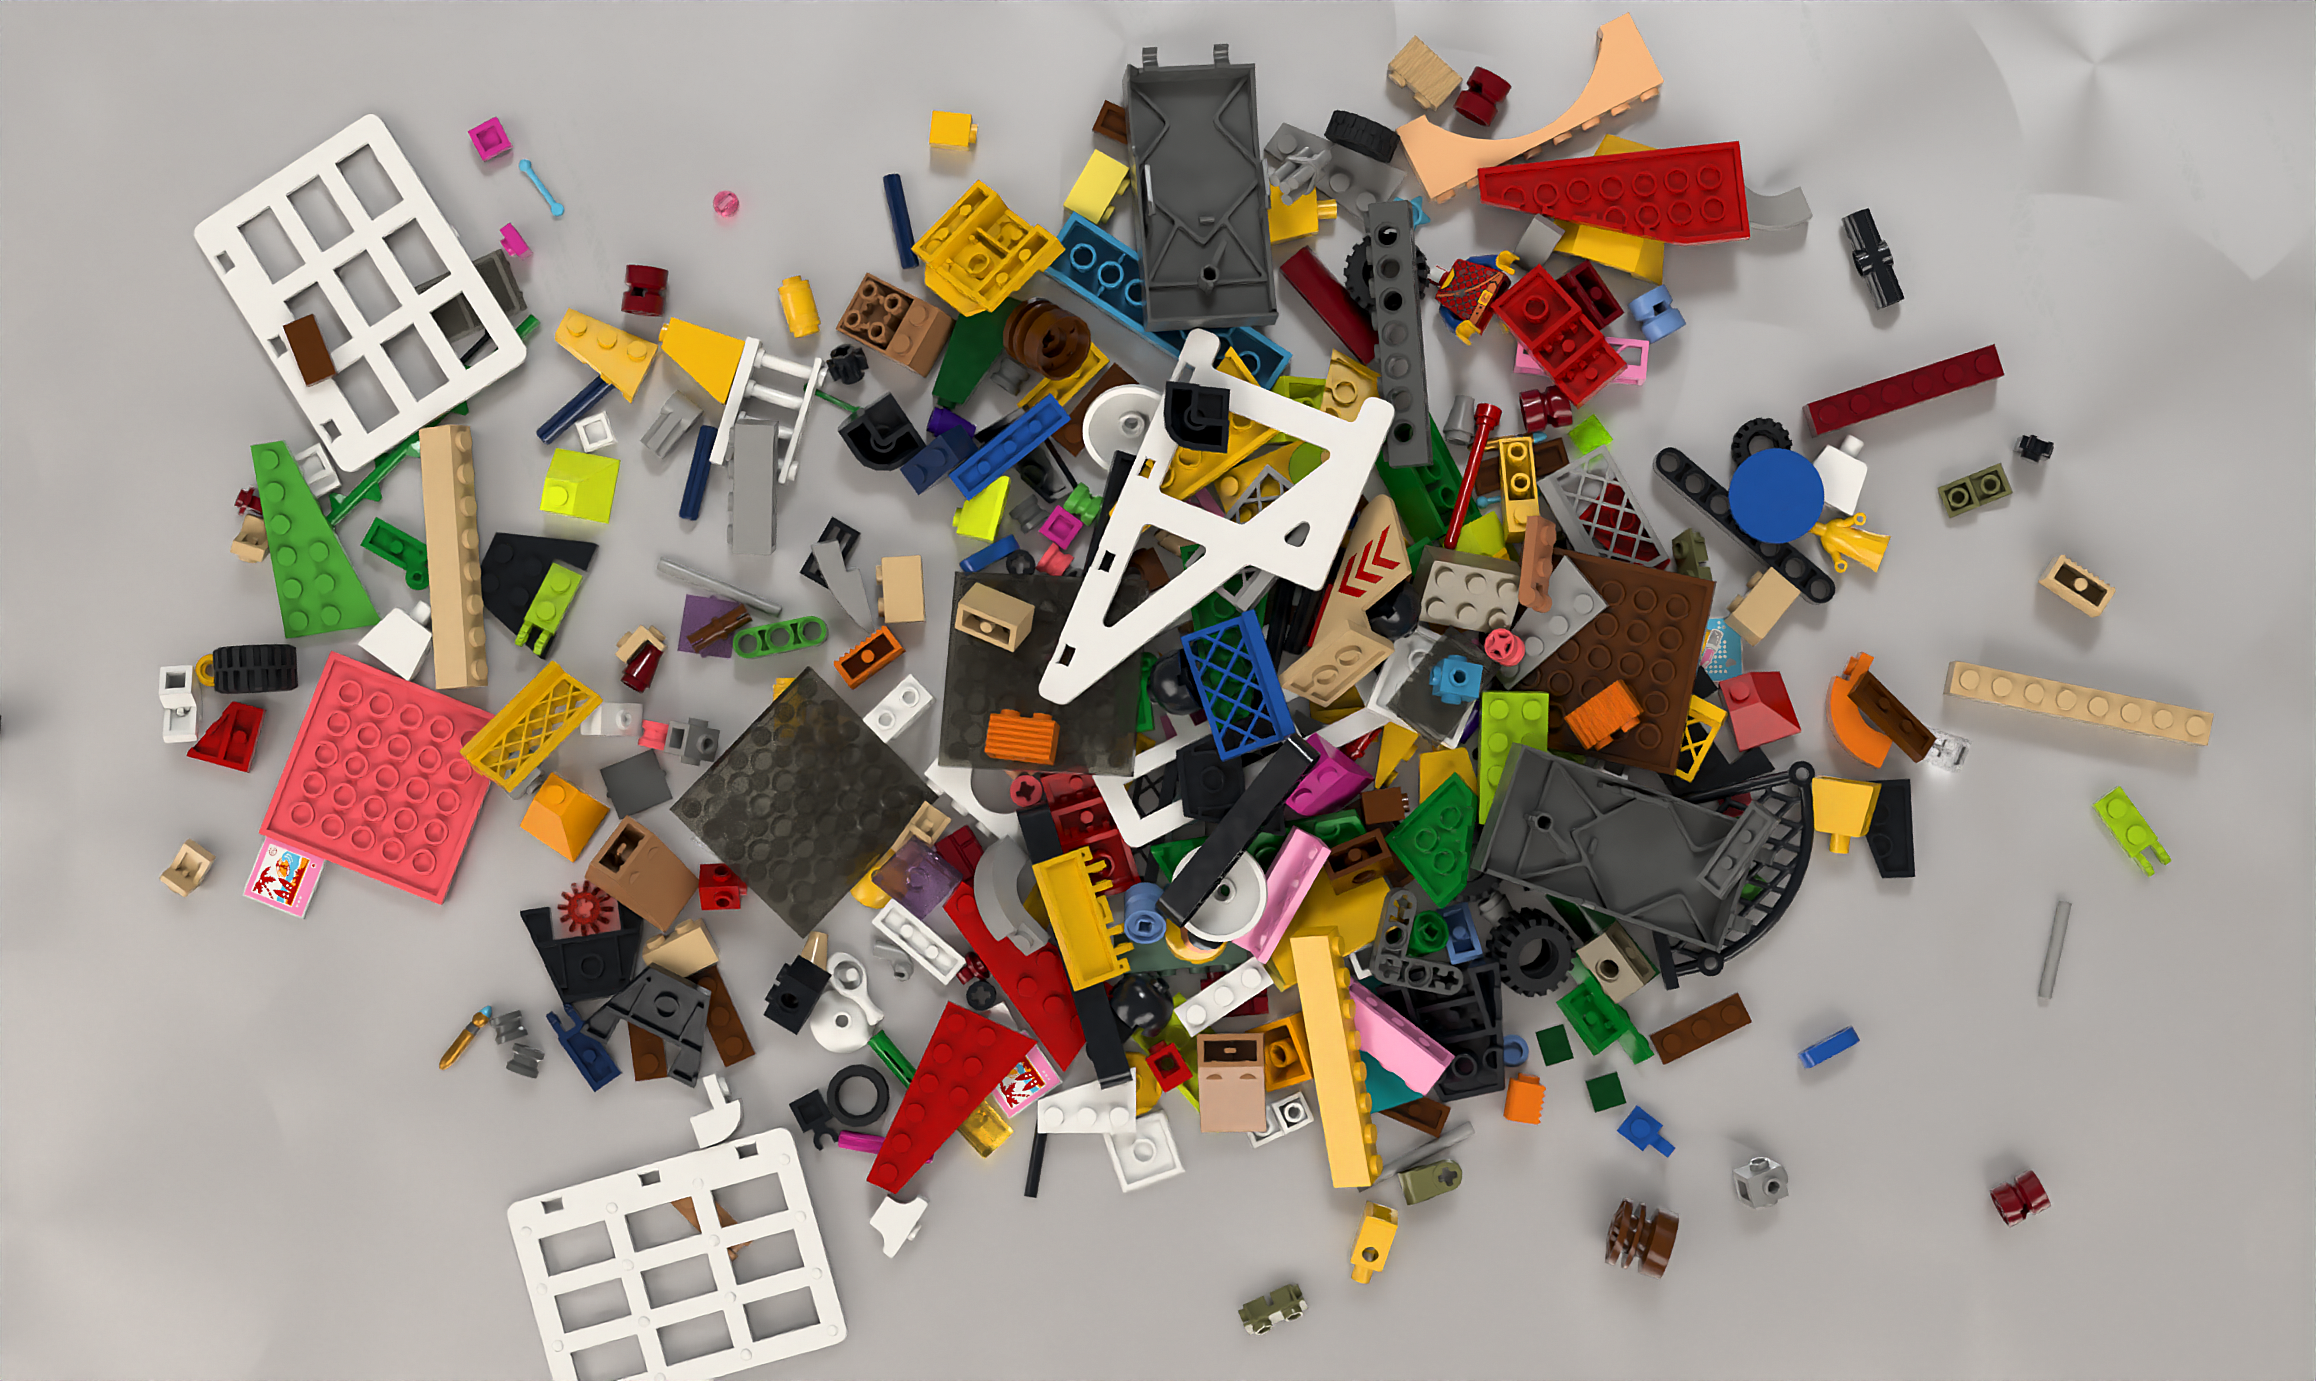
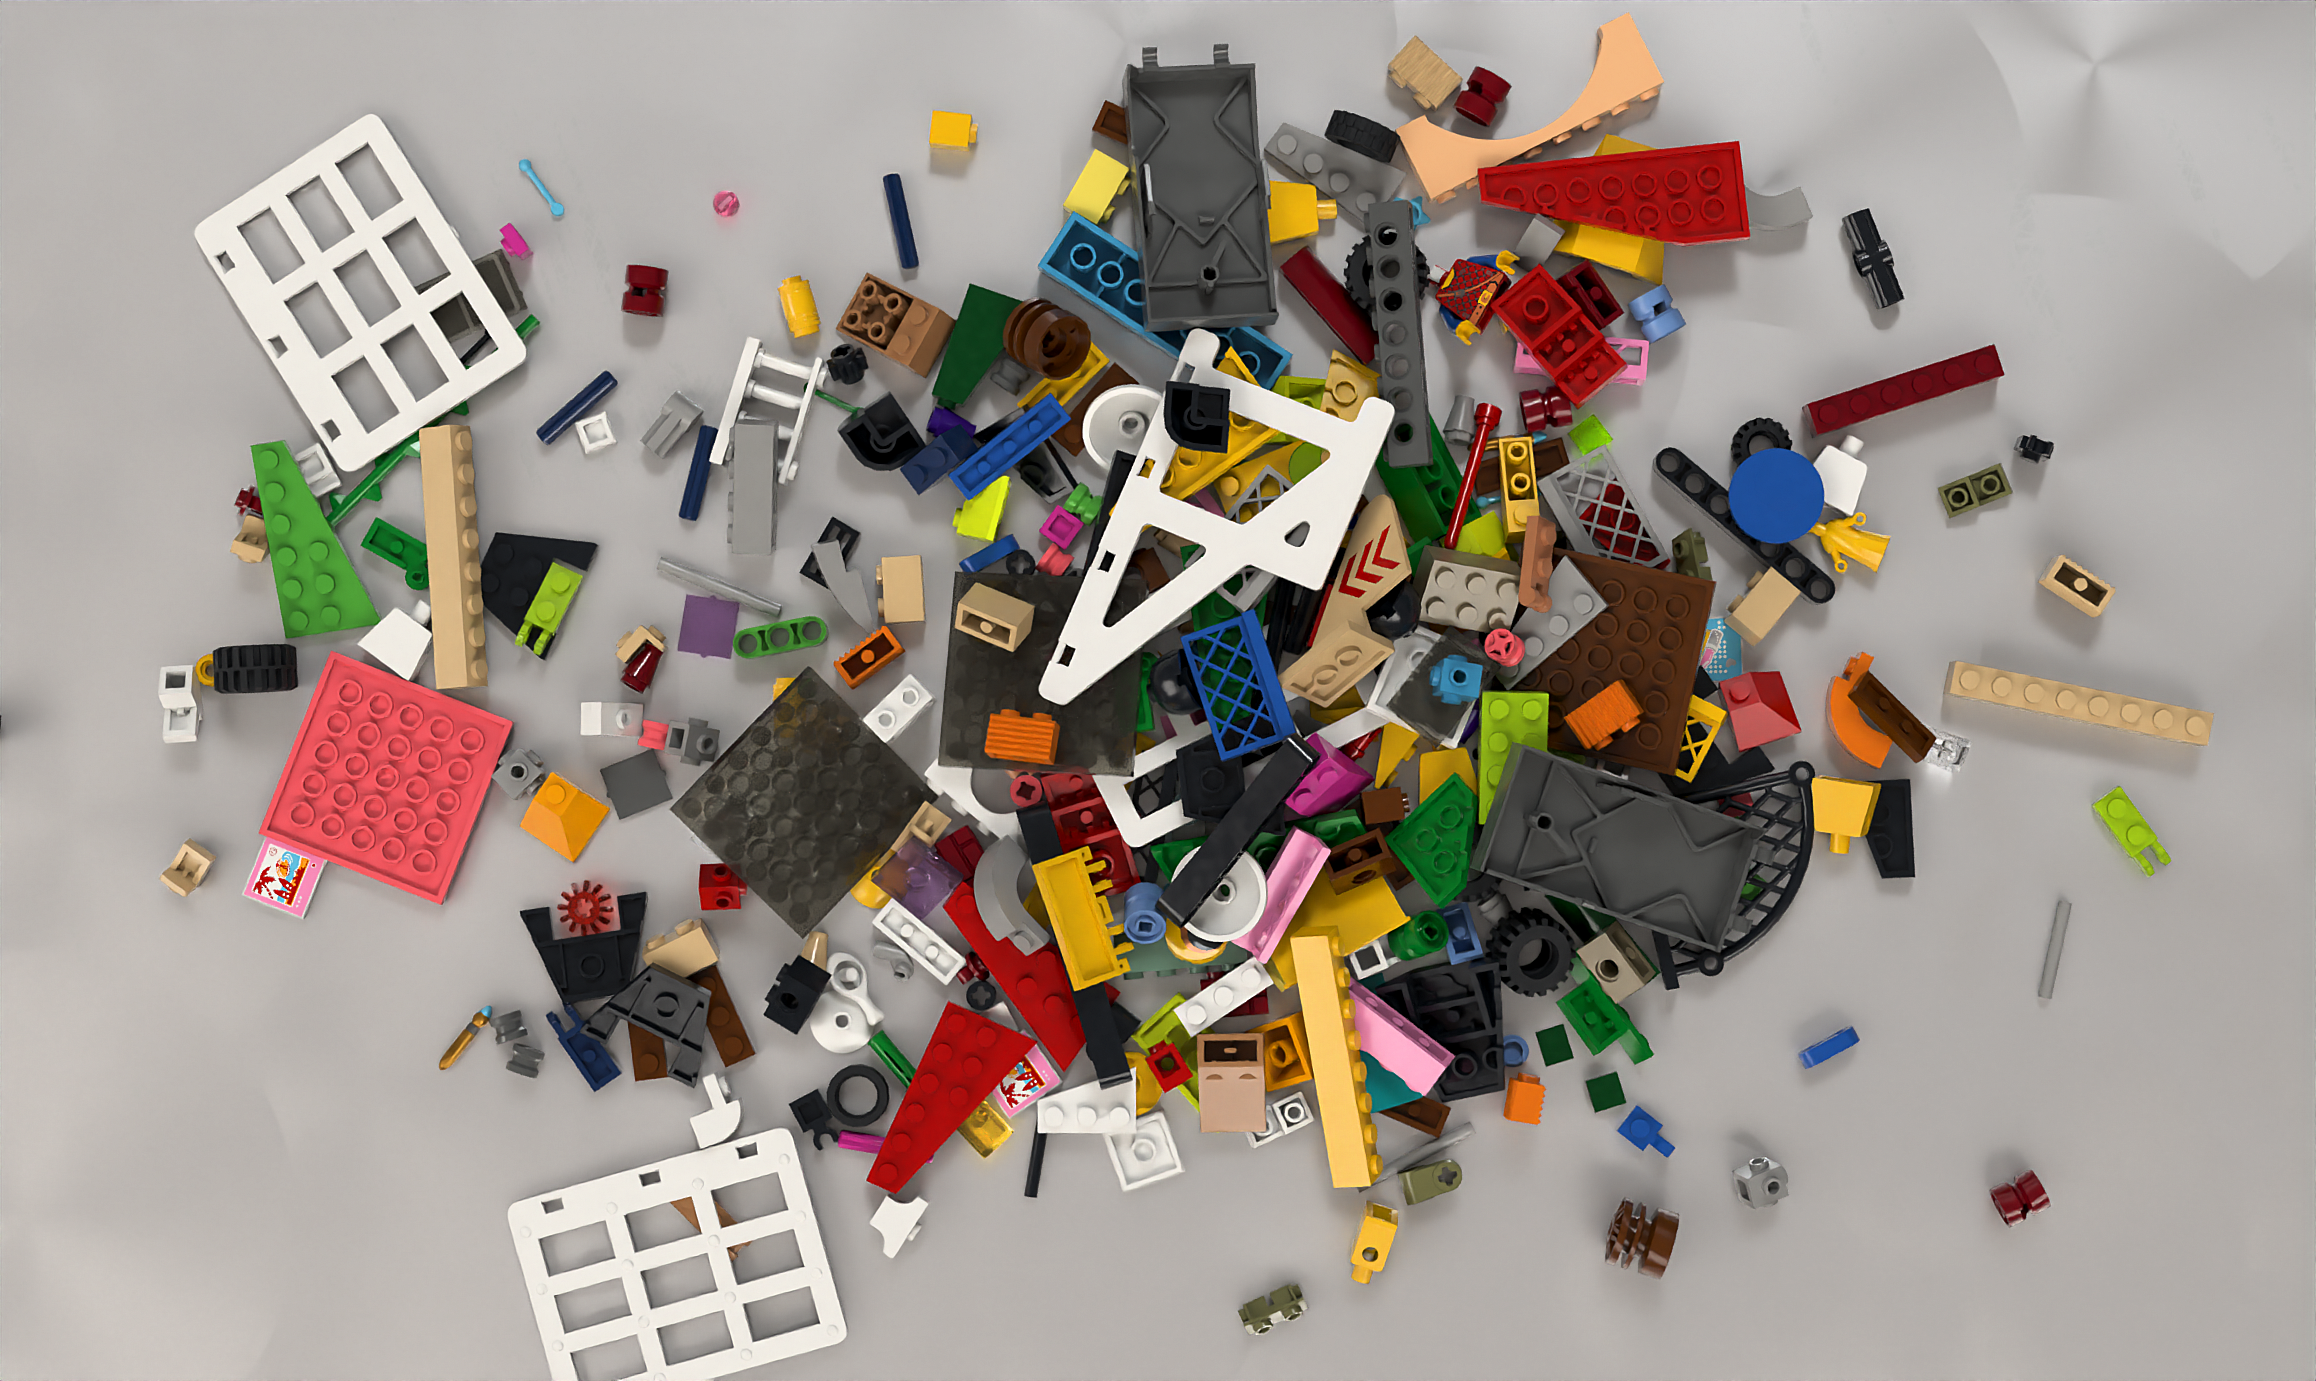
(231, 738): red wing -> none
(310, 350): reddish brown tile -> none
(490, 139): dark pink plate -> none
(523, 716): yellow fence -> none
(580, 485): neon yellow slope -> none
(613, 353): yellow wing -> none
(643, 874): medium nougat slope -> none
(704, 355): yellow slope -> none
(719, 628): reddish brown pin -> none
(983, 252): yellow slope -> none
(1029, 514): dark grey wheel -> none
(1143, 1001): black cylinder -> none
(1300, 173): light grey piece -> none
(1397, 951): dark grey beam -> none
(1700, 1028): reddish brown plate -> none
(1738, 849): dark grey tile -> none

